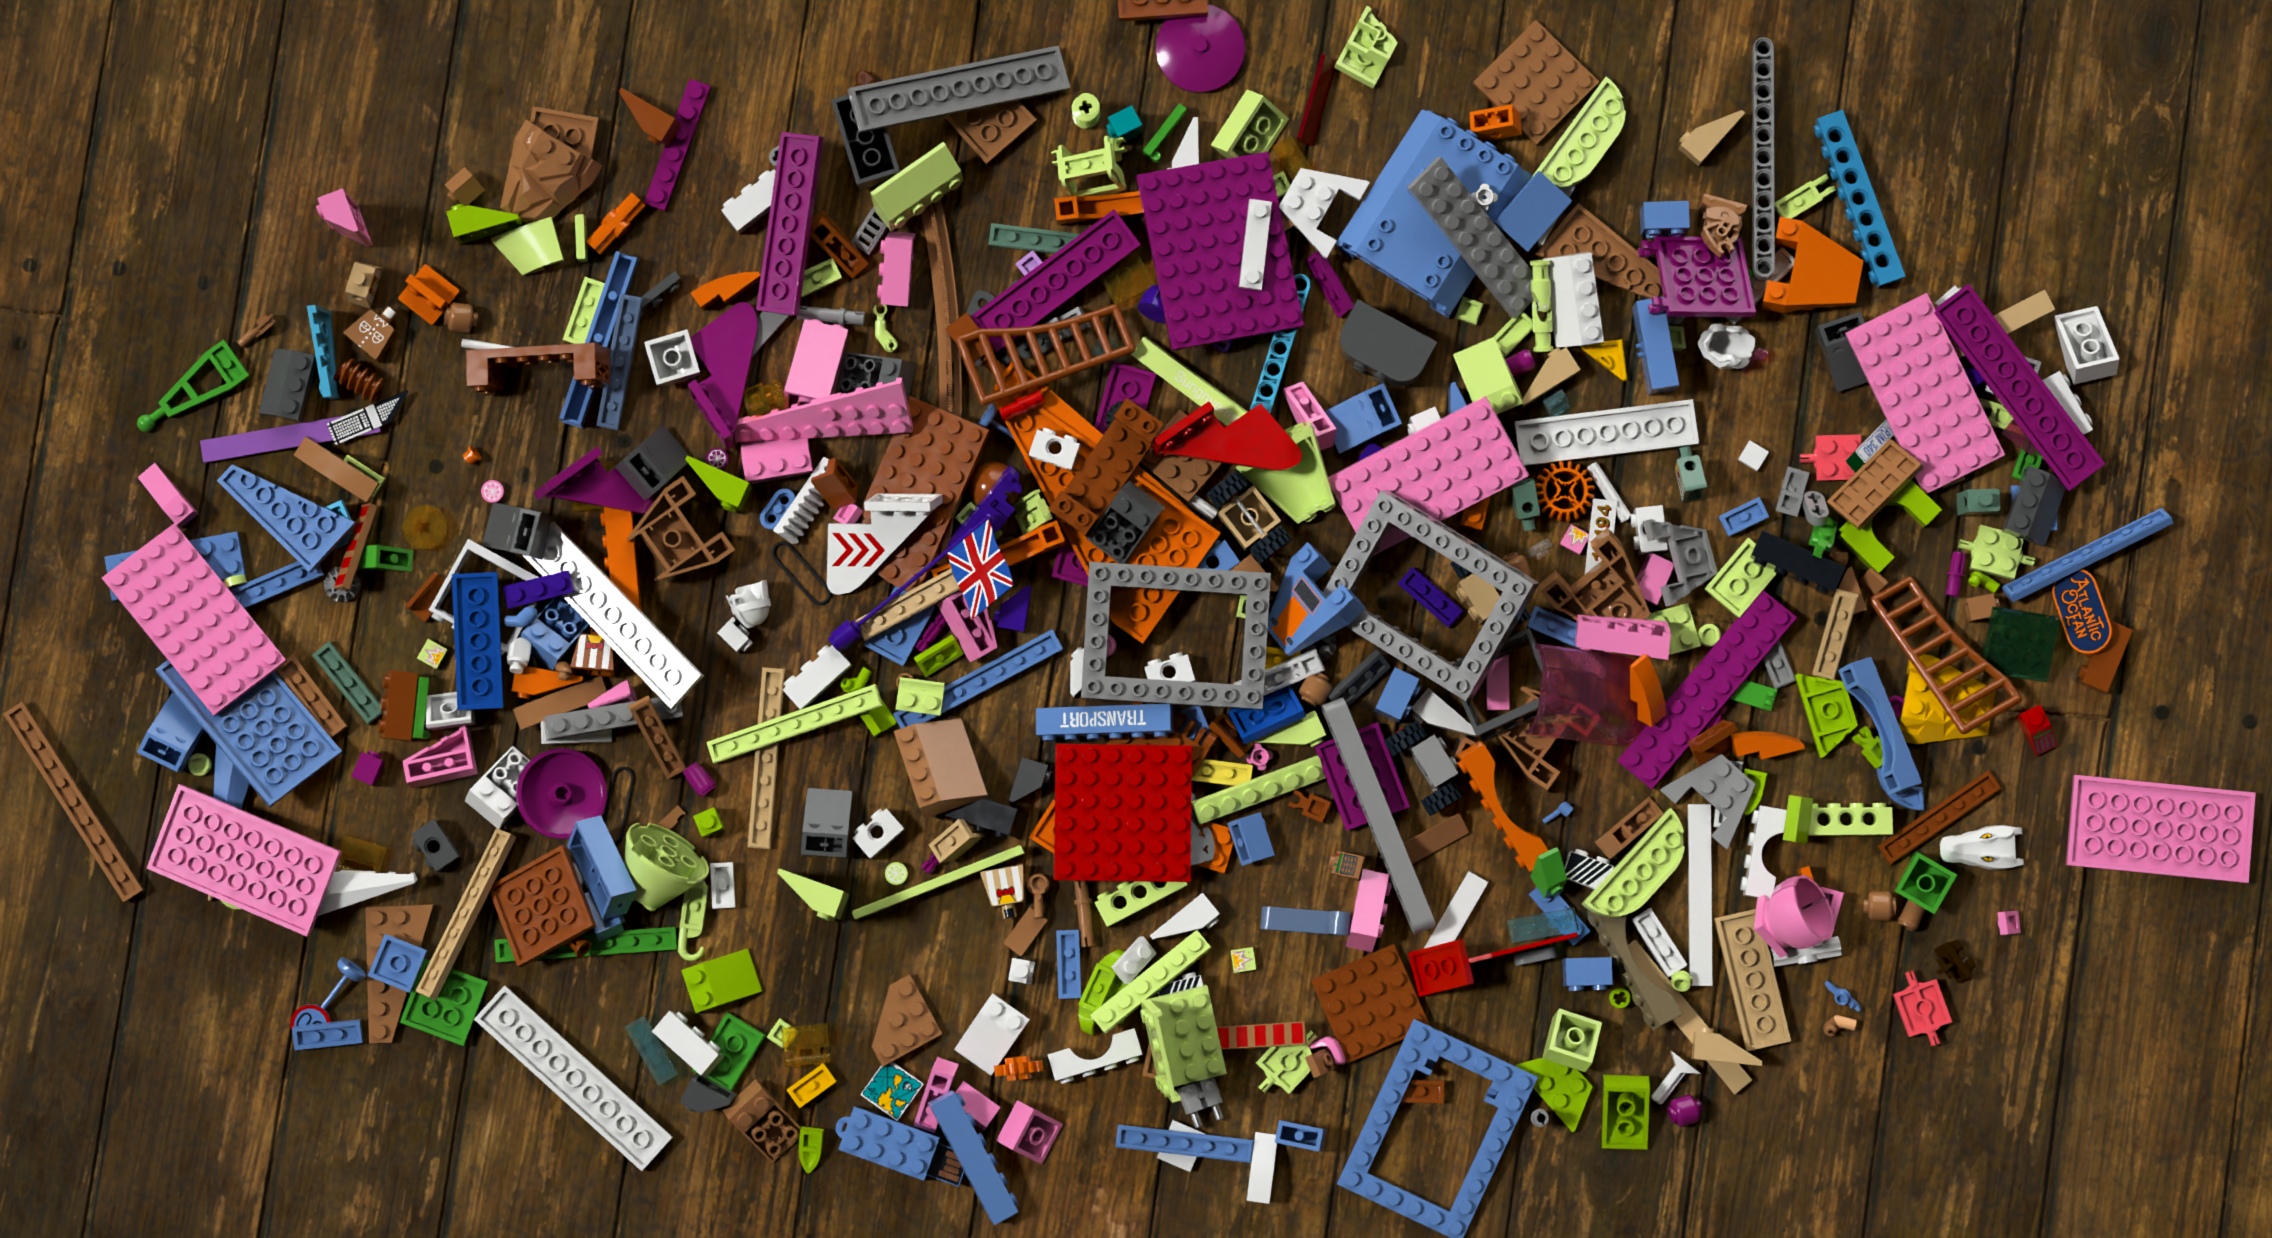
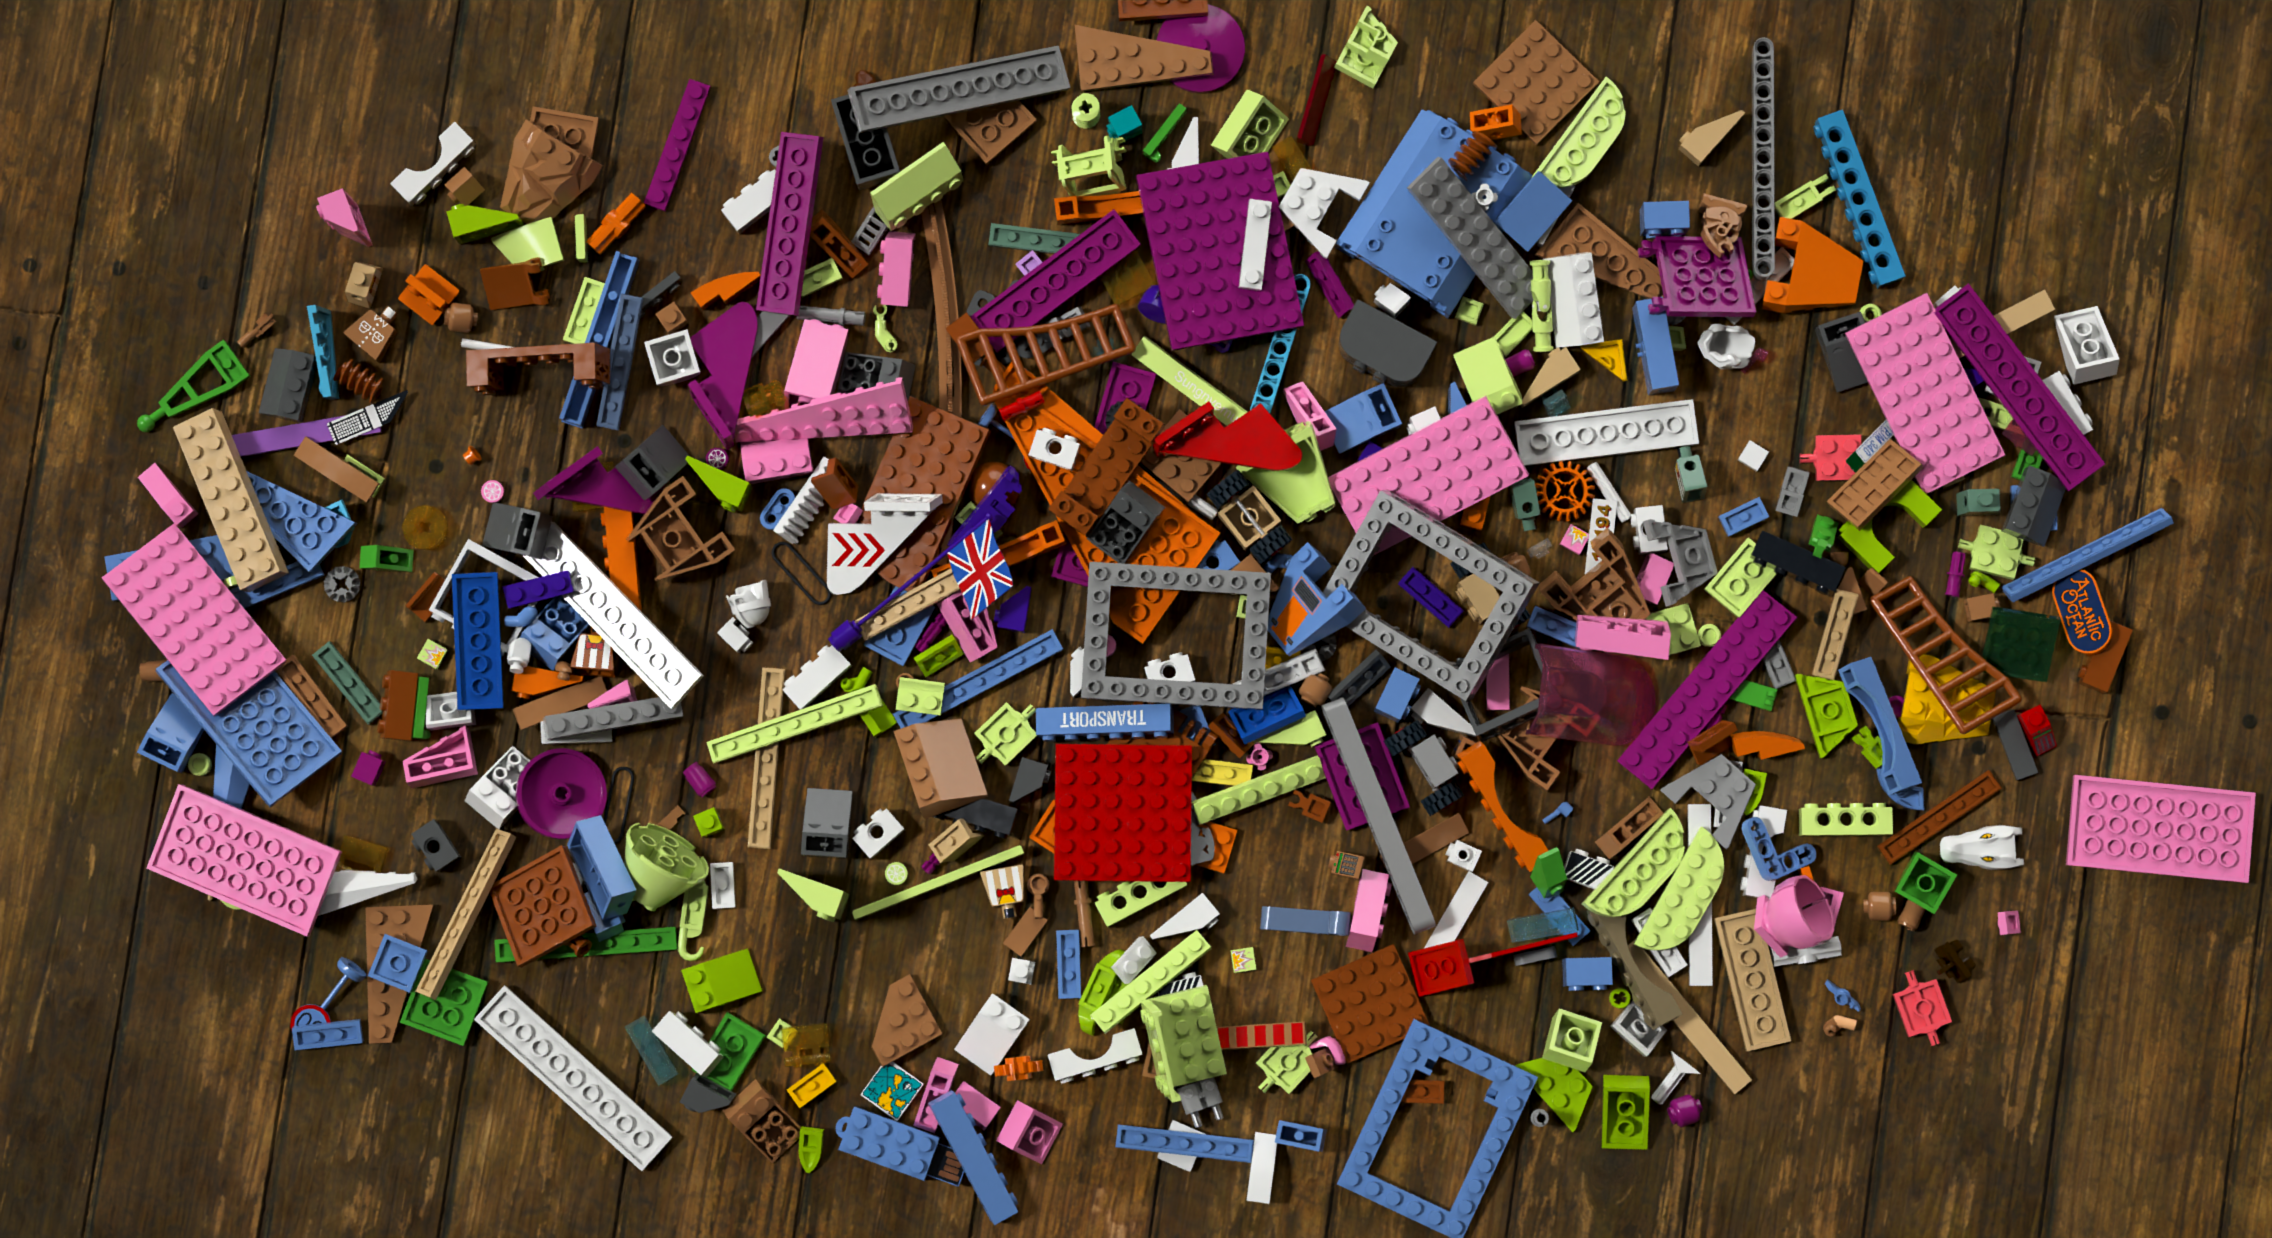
(73, 802): medium nougat plate -> none
(148, 671): none -> medium nougat piece
(230, 500): none -> tan brick
(355, 547): medium nougat tile -> none
(414, 184): none -> white arch
(512, 285): none -> dark orange flag
(652, 120): dark orange slope -> none
(657, 737): medium nougat tile -> none
(672, 318): none -> medium nougat brick
(1006, 734): none -> yellowish green plate
(1031, 512): yellowish green plate -> none
(1126, 60): none -> medium nougat wing
(1251, 839): medium blue brick -> none
(1277, 561): none -> medium blue arm
(1391, 300): none -> white slope
(1469, 862): none -> white brick
(1471, 154): none -> dark orange piece
(1635, 1031): none -> white slope
(1646, 691): orange slope -> none
(1681, 981): yellowish green plate -> none
(1685, 895): none -> yellowish green plate
(1717, 1048): tan slope -> none
(1775, 861): none -> medium blue beam
(1798, 819): lime panel -> none
(1815, 508): light grey beam -> none
(1870, 308): none -> yellowish green plate
(2015, 745): none -> dark grey tile

